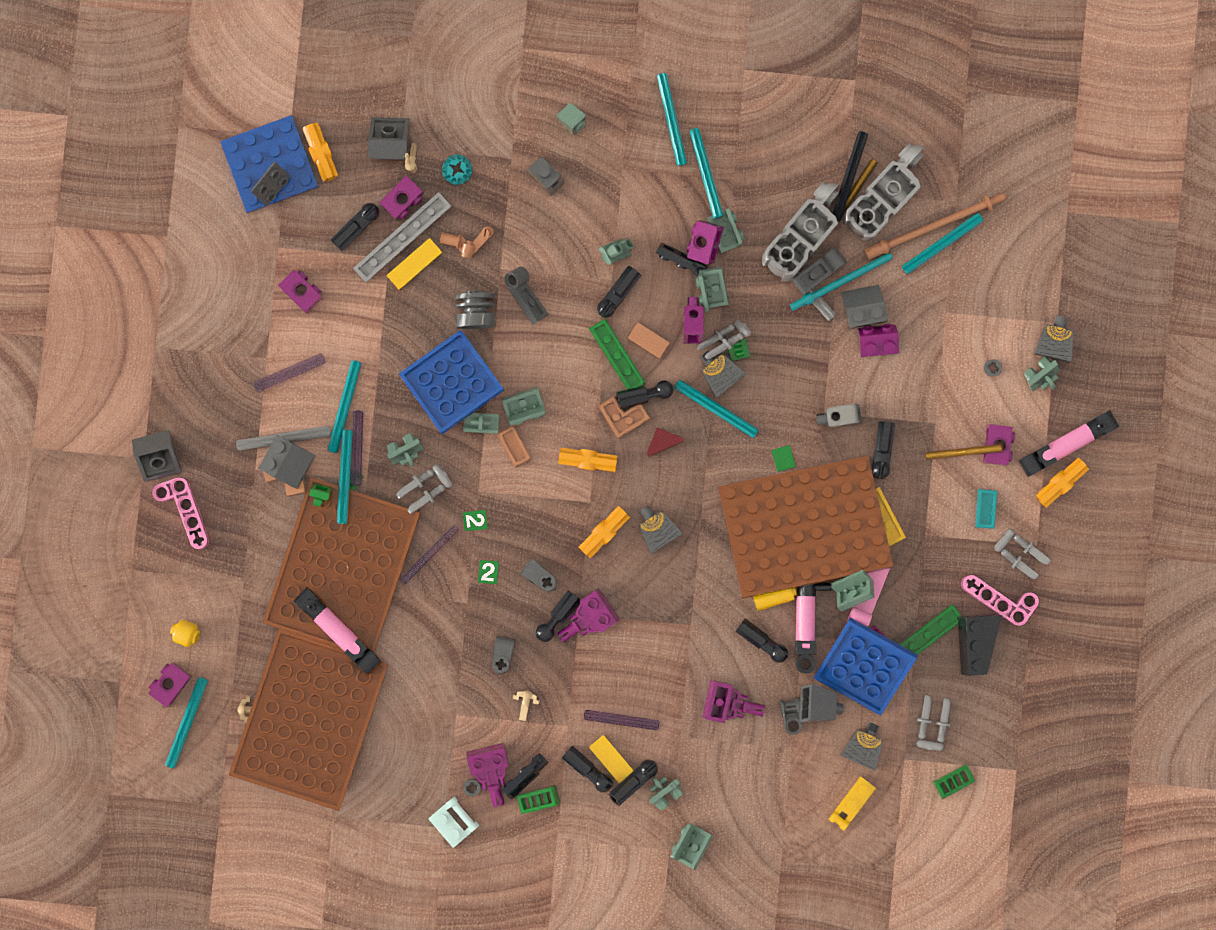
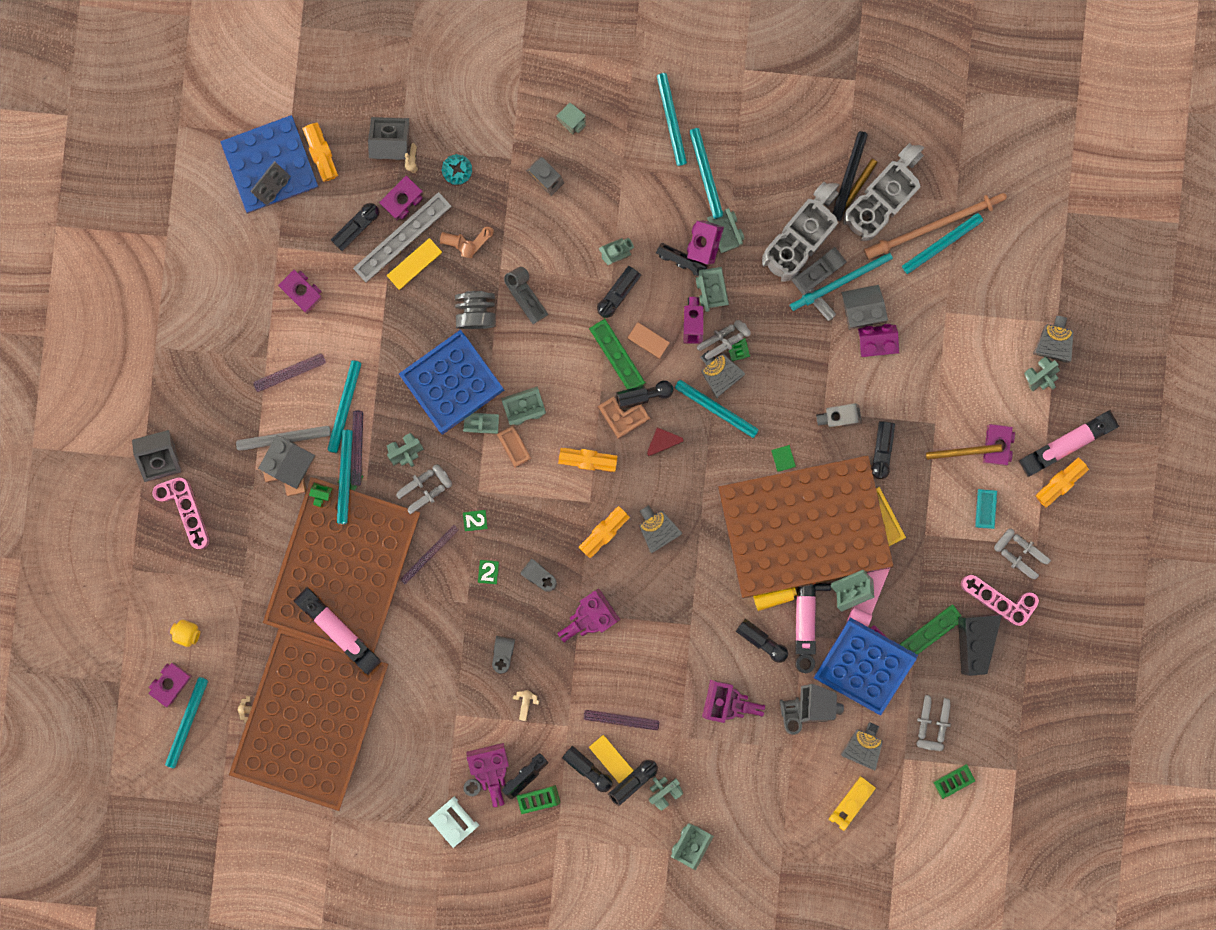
(559, 615): black piece -> none
(997, 364): dark grey bush -> none

